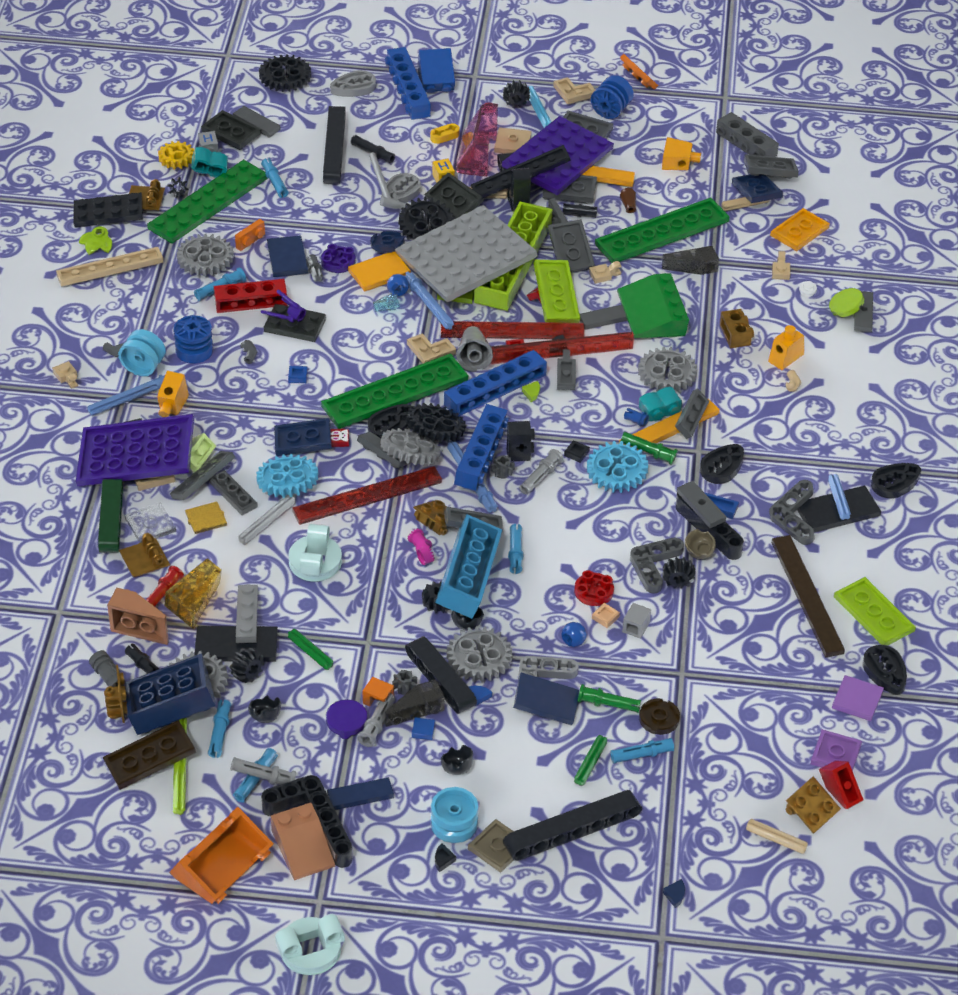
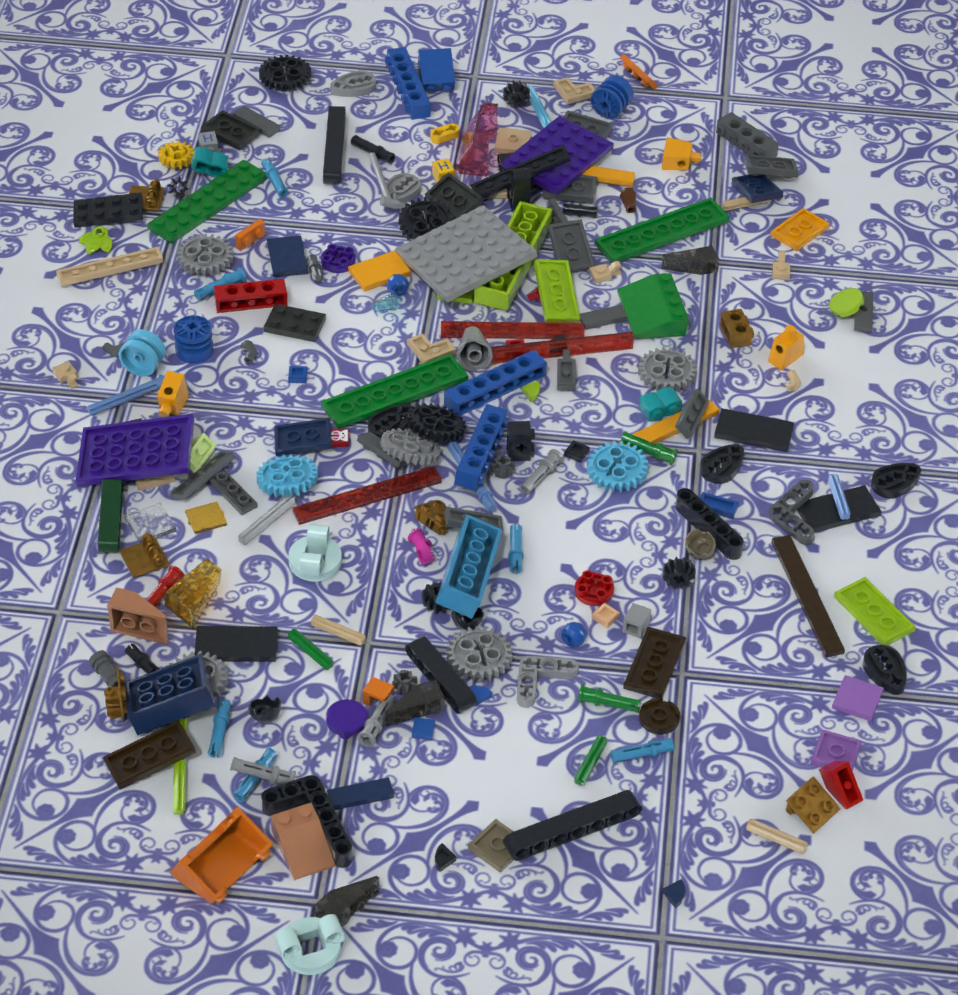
(247, 614): light grey plate -> none
(247, 665): black gear -> none
(294, 310): dark purple plant -> none
(338, 630): none -> tan axle
(347, 899): none -> clear smoke slope
(387, 241): dark blue tile -> none
(415, 284): medium blue axle -> none
(454, 814): medium azure wheel -> none
(457, 761): black hair -> none
(546, 698): dark blue tile -> none
(635, 416): blue pin -> none
(654, 663): none -> dark brown tile
(670, 548): dark grey beam -> none
(701, 504): dark grey tile -> none
(754, 430): none -> black tile
(807, 288): white plate -> none

